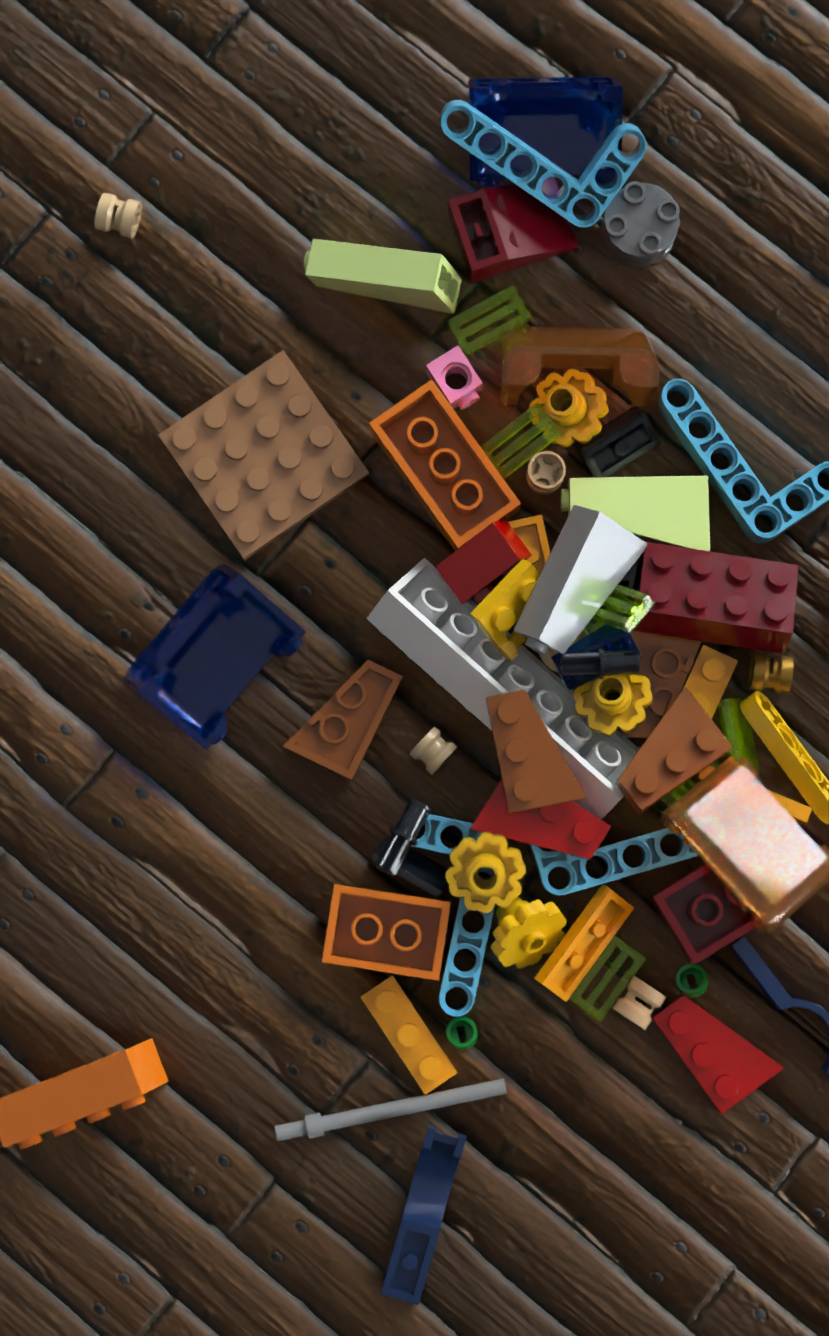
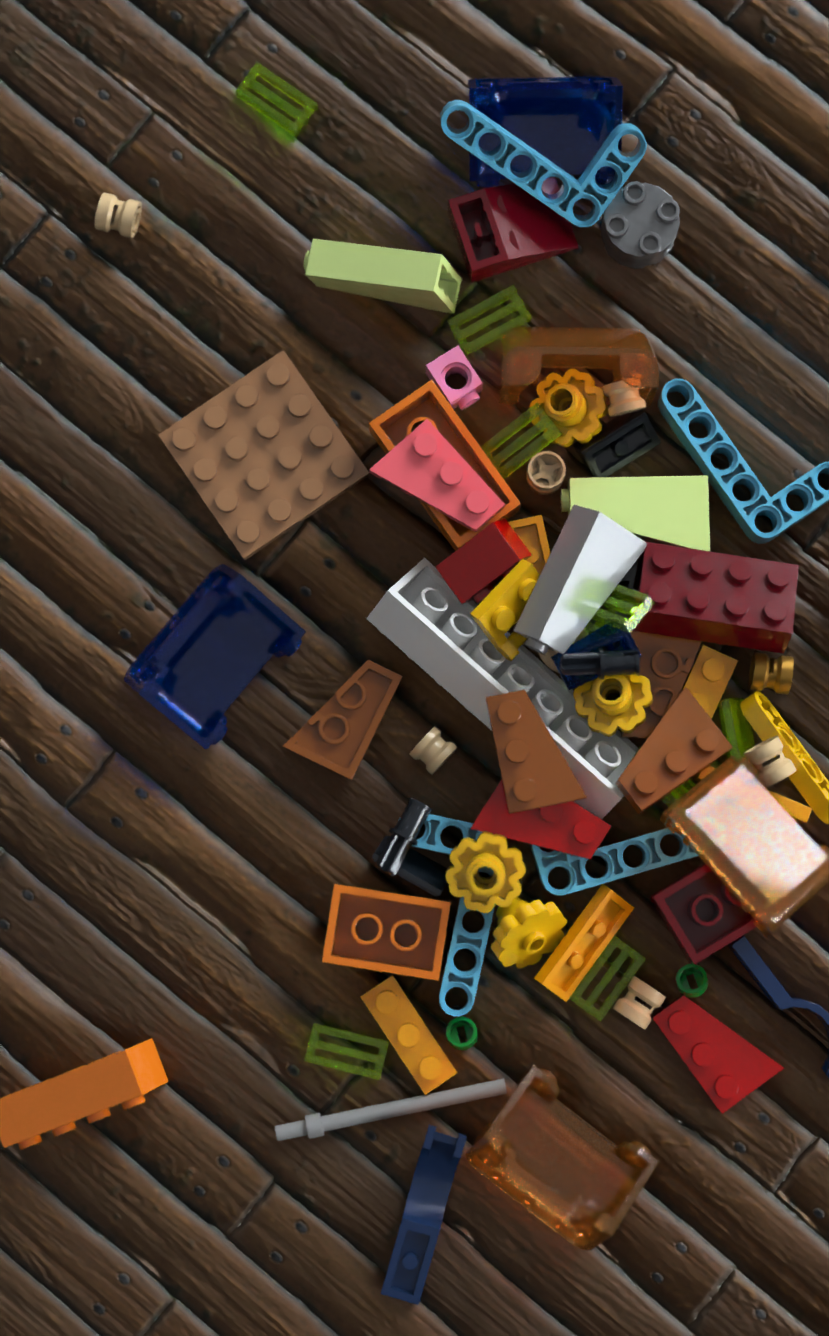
(301, 117): none -> clear neon green tile
(343, 1066): none -> clear neon green tile
(438, 475): none -> coral wing
(560, 1163): none -> clear orange windscreen
(623, 398): none -> tan wheel
(774, 769): none -> tan wheel

